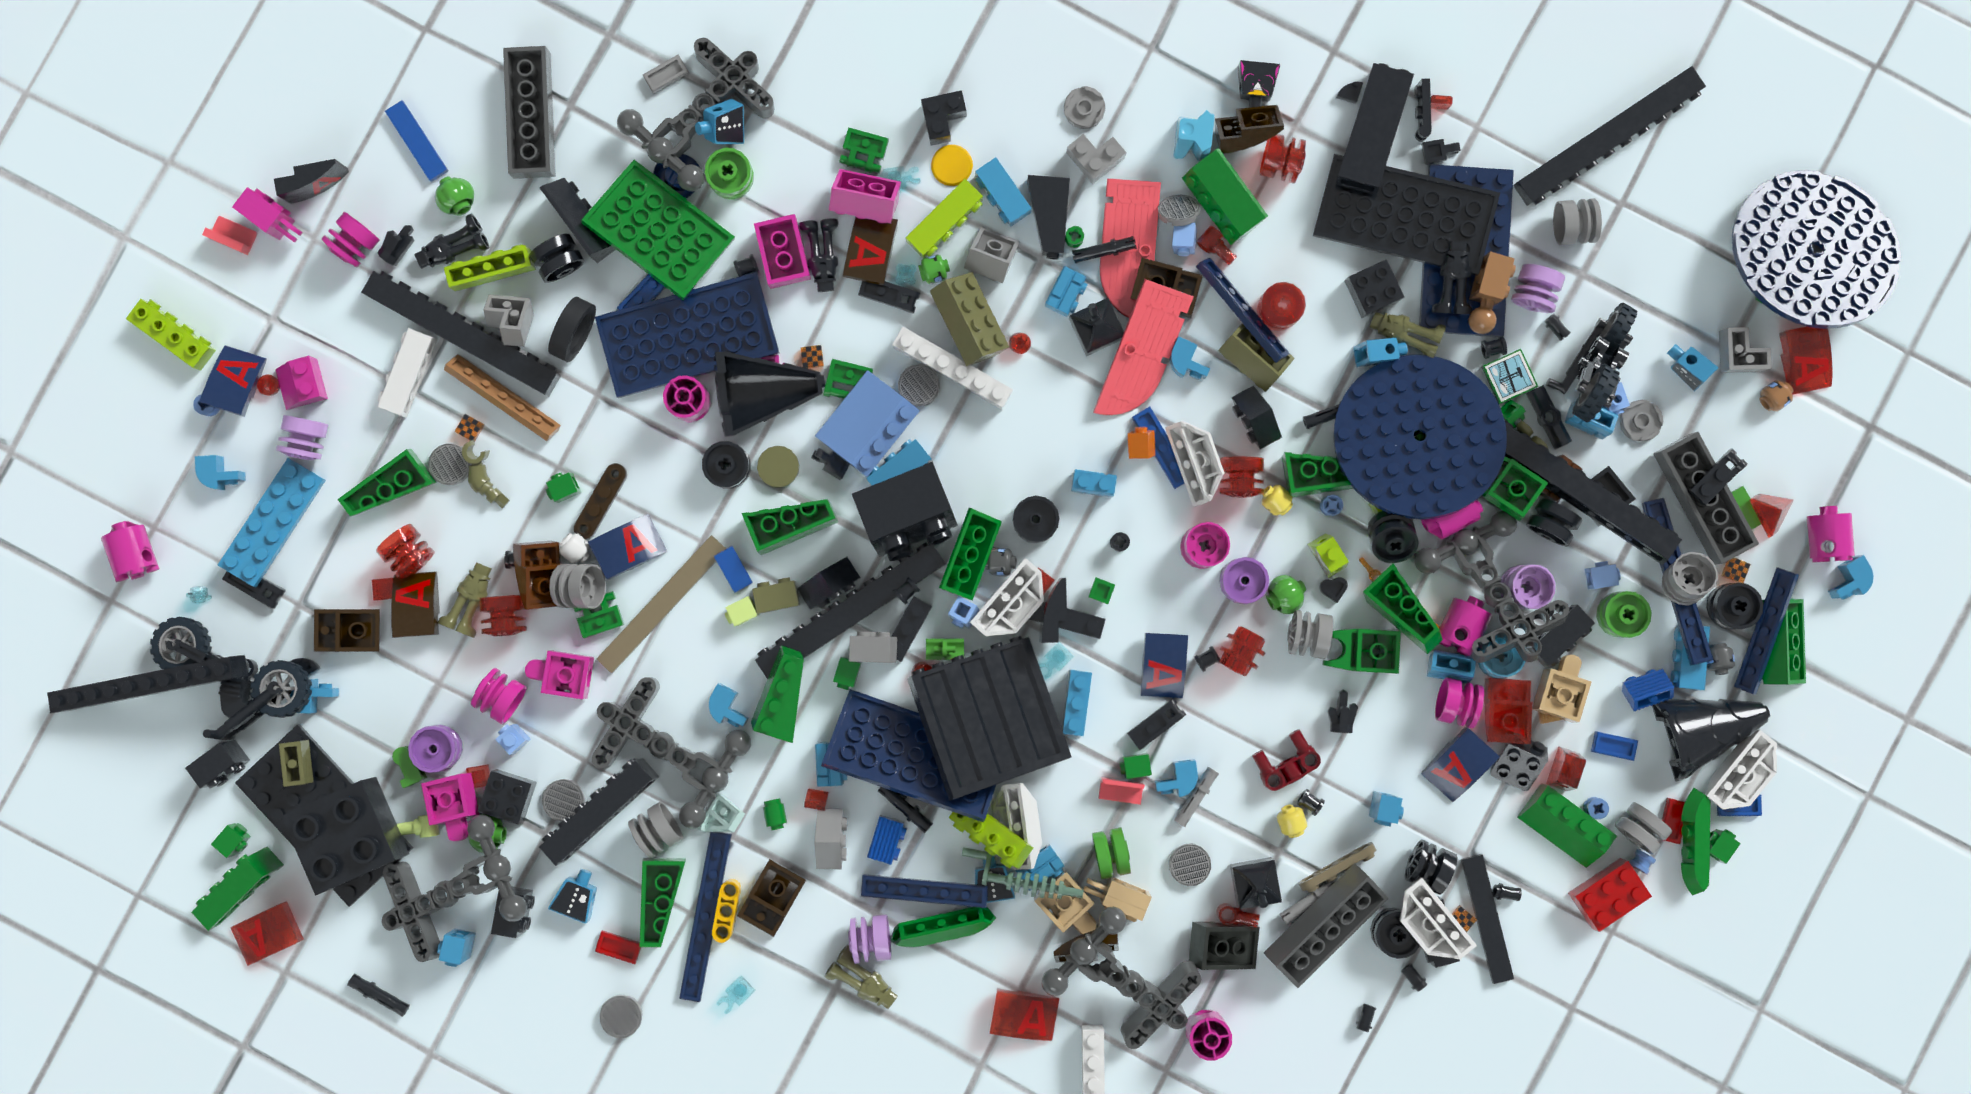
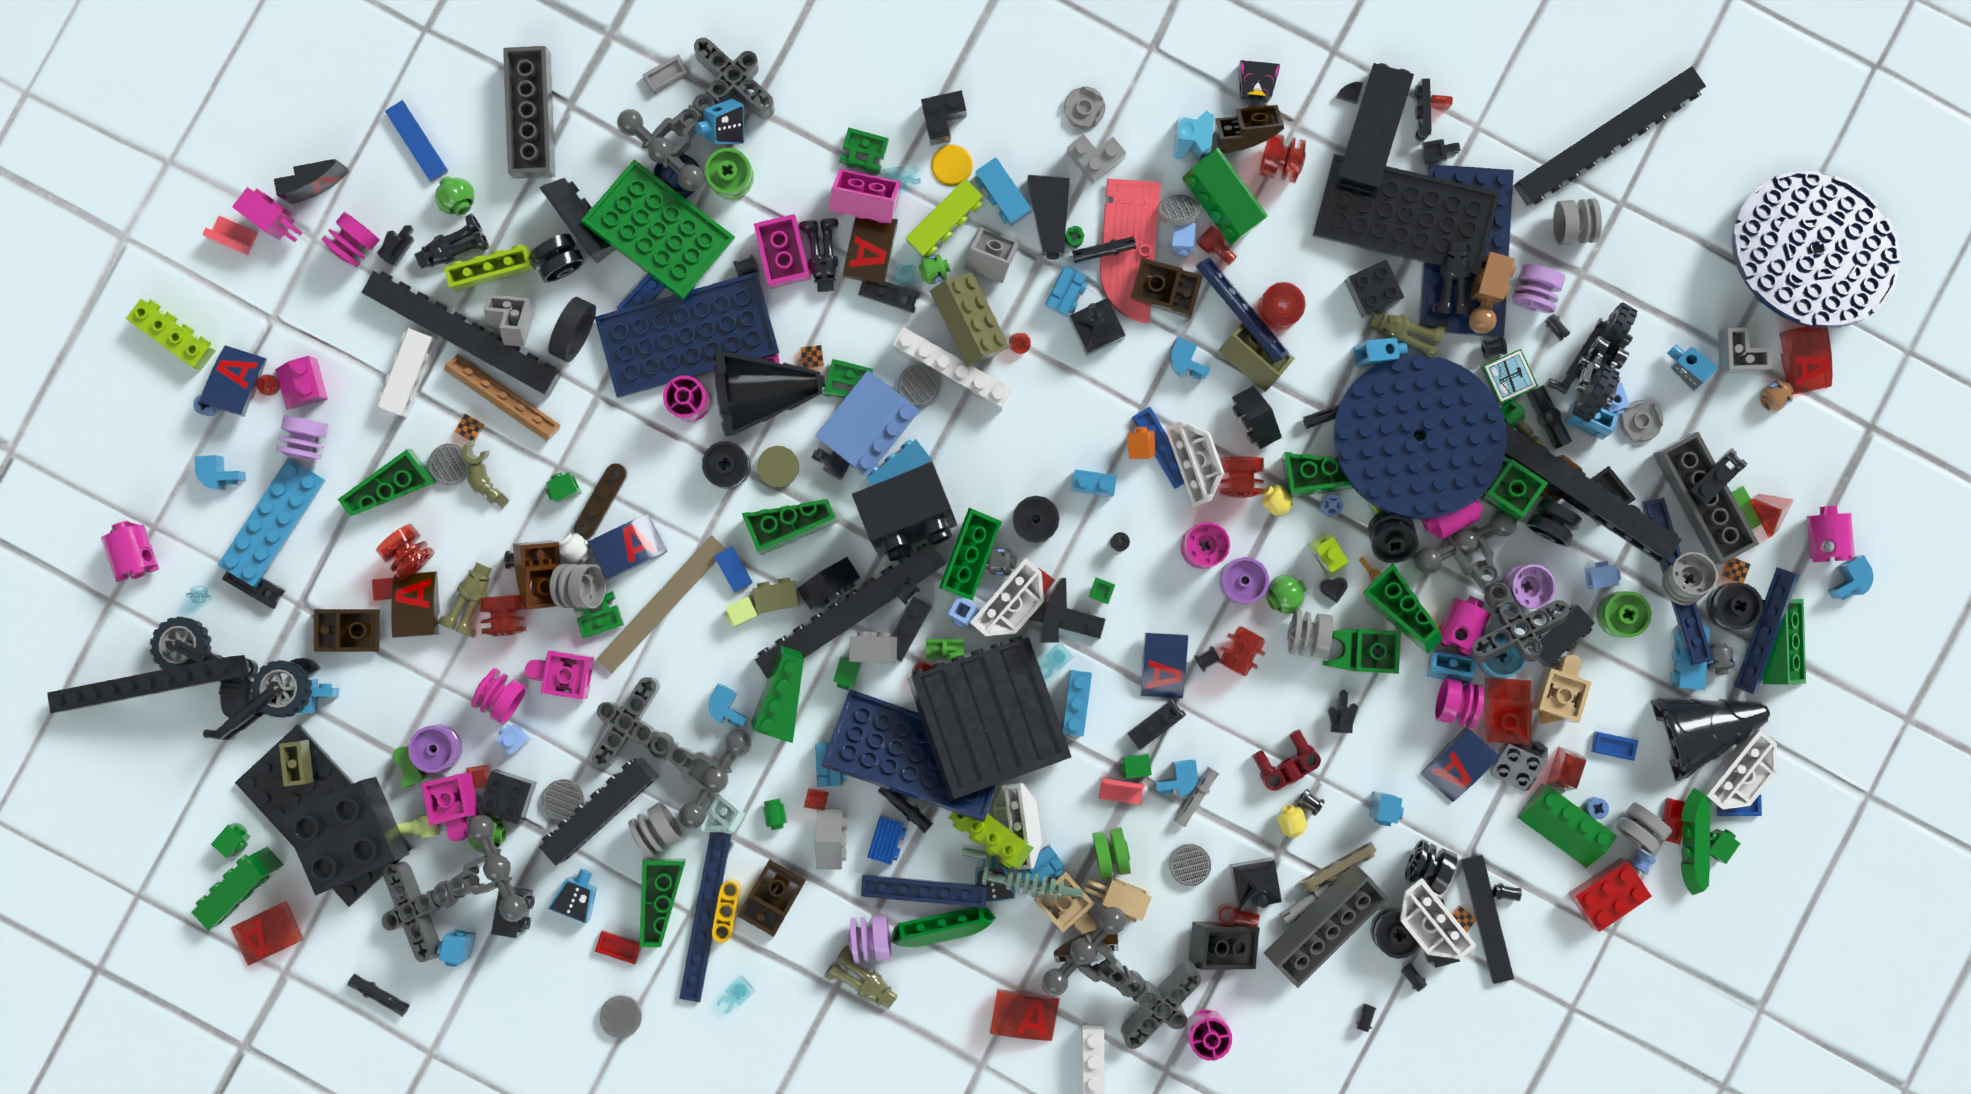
(217, 764): black brick -> none
(1146, 340): coral door -> none
(1648, 689): blue brick -> none

